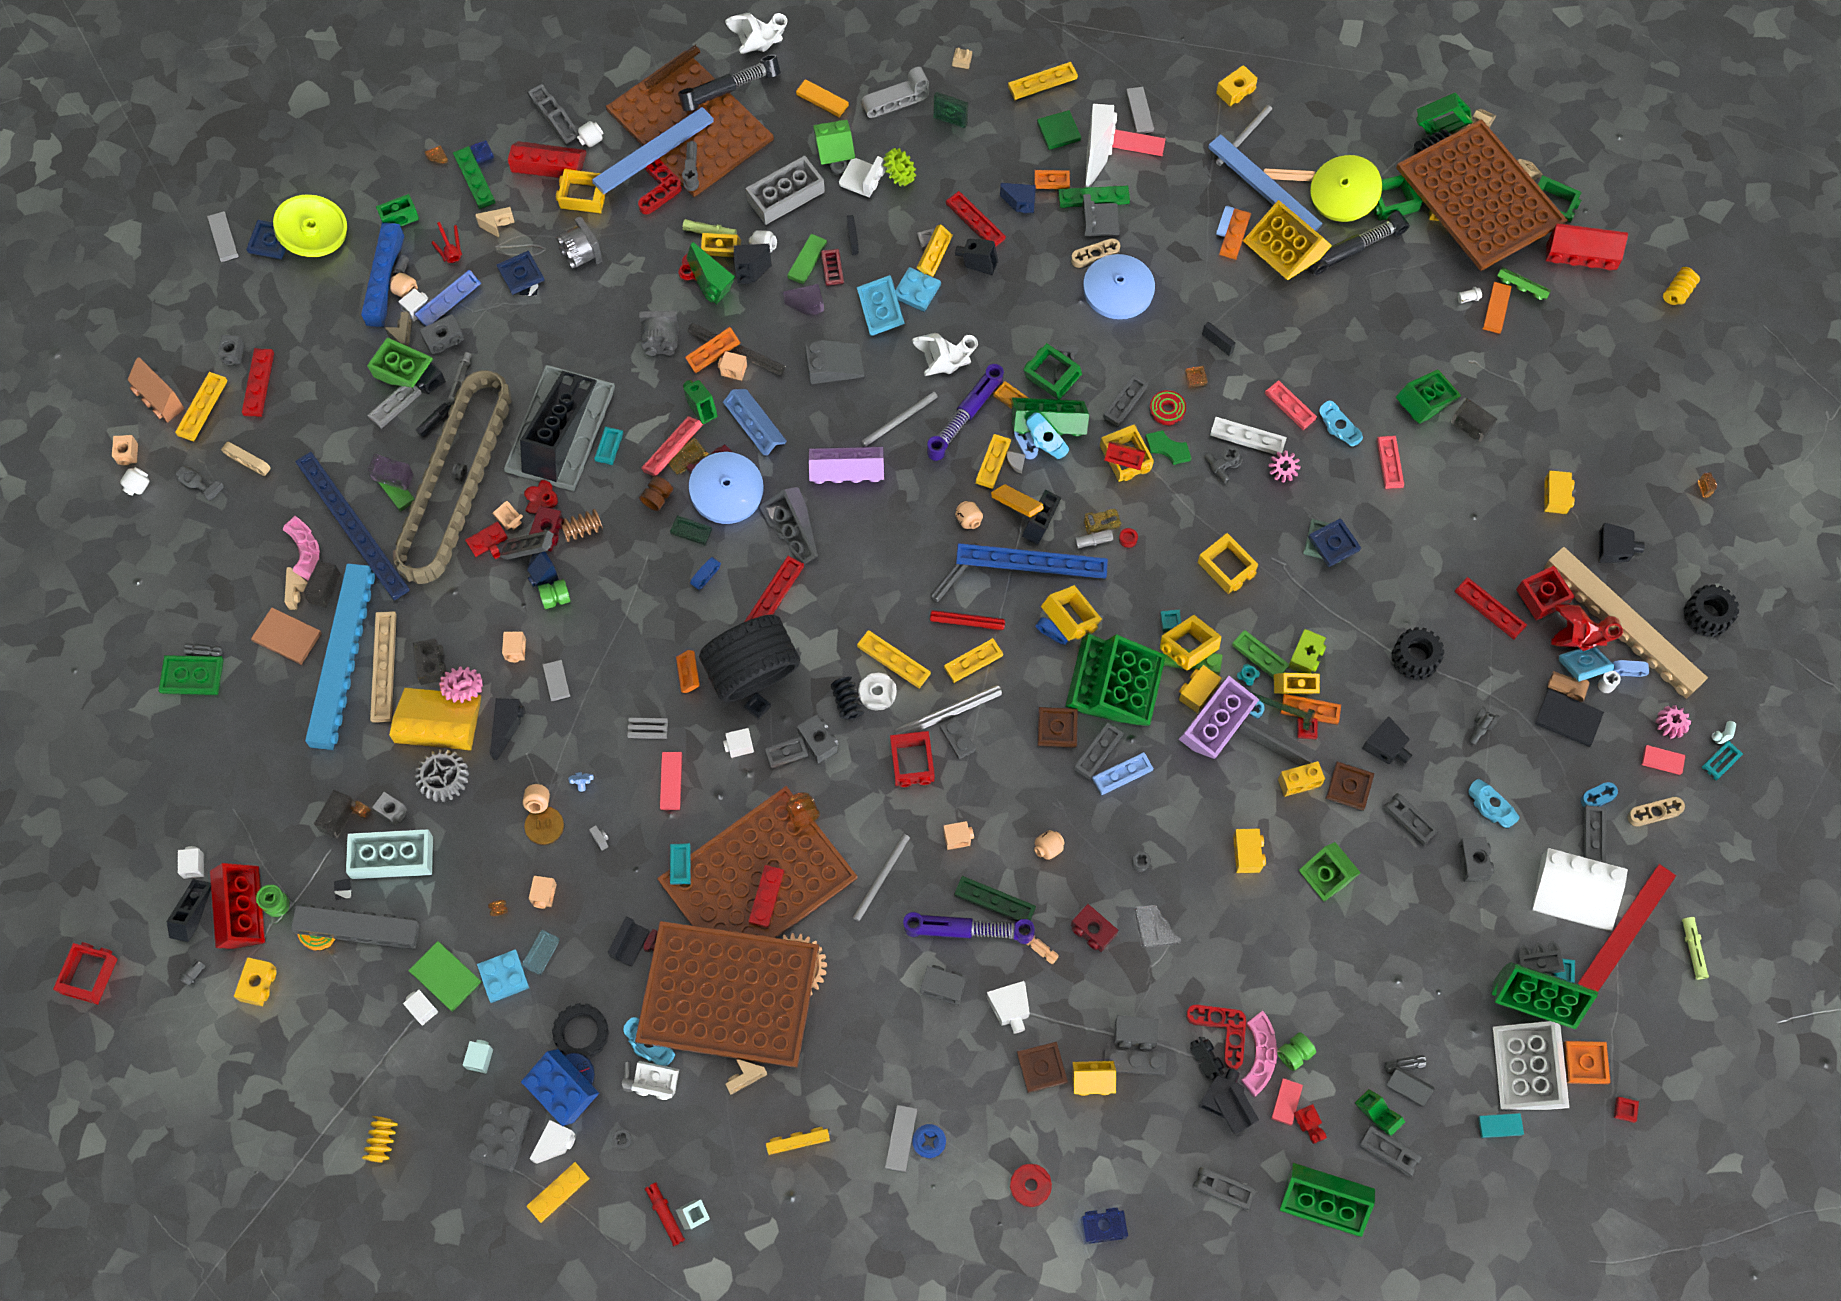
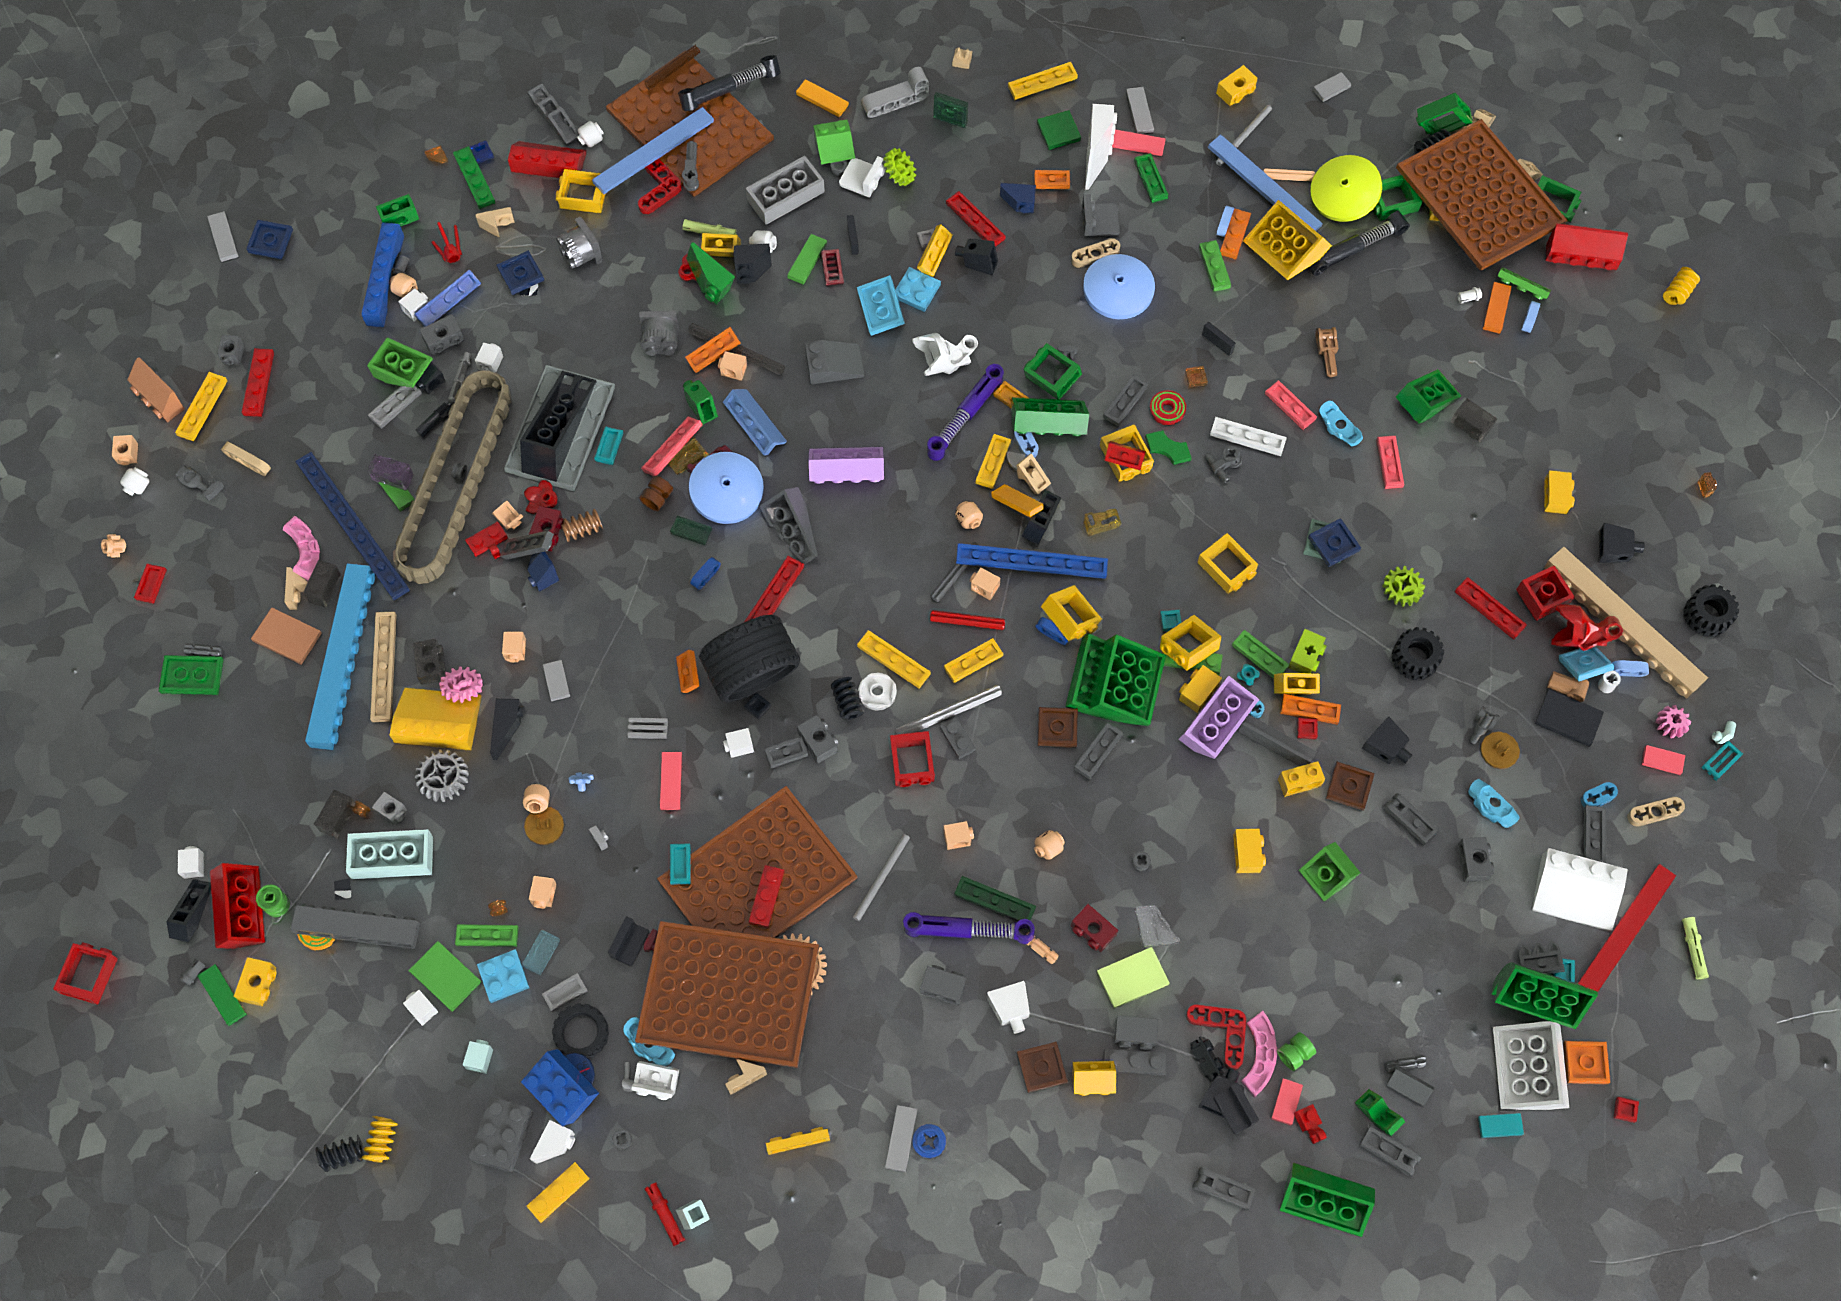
(113, 545): none -> light nougat gear
(150, 583): none -> red tile
(222, 995): none -> green tile
(310, 225): neon yellow dish -> none
(340, 1154): none -> black piece
(403, 332): dark tan slope -> none
(486, 935): none -> bright green tile
(489, 357): none -> white brick
(554, 594): bright green wheel -> none
(564, 992): none -> light grey tile
(758, 34): white piece -> none
(802, 809): clear orange helmet -> none
(805, 299): clear purple slope -> none
(903, 416): light grey piece -> none
(984, 583): none -> light nougat brick
(1024, 1196): red tile -> none
(1033, 474): none -> tan slope
(1038, 426): medium azure piece -> none
(1092, 1232): clear blue brick -> none
(1093, 539): light grey axle -> none
(1100, 195): green plate -> none
(1122, 773): light blue tile -> none
(1128, 537): red tile -> none
(1132, 977): none -> yellowish green tile
(1151, 177): none -> green tile
(1214, 265): none -> bright green plate
(1289, 461): bright pink gear -> none
(1308, 716): clear green piece -> none
(1328, 346): none -> medium nougat connector
(1332, 87): none -> light grey tile
(1412, 589): none -> lime gear
(1500, 750): none -> pearl gold piece
(1530, 316): none -> light blue beam

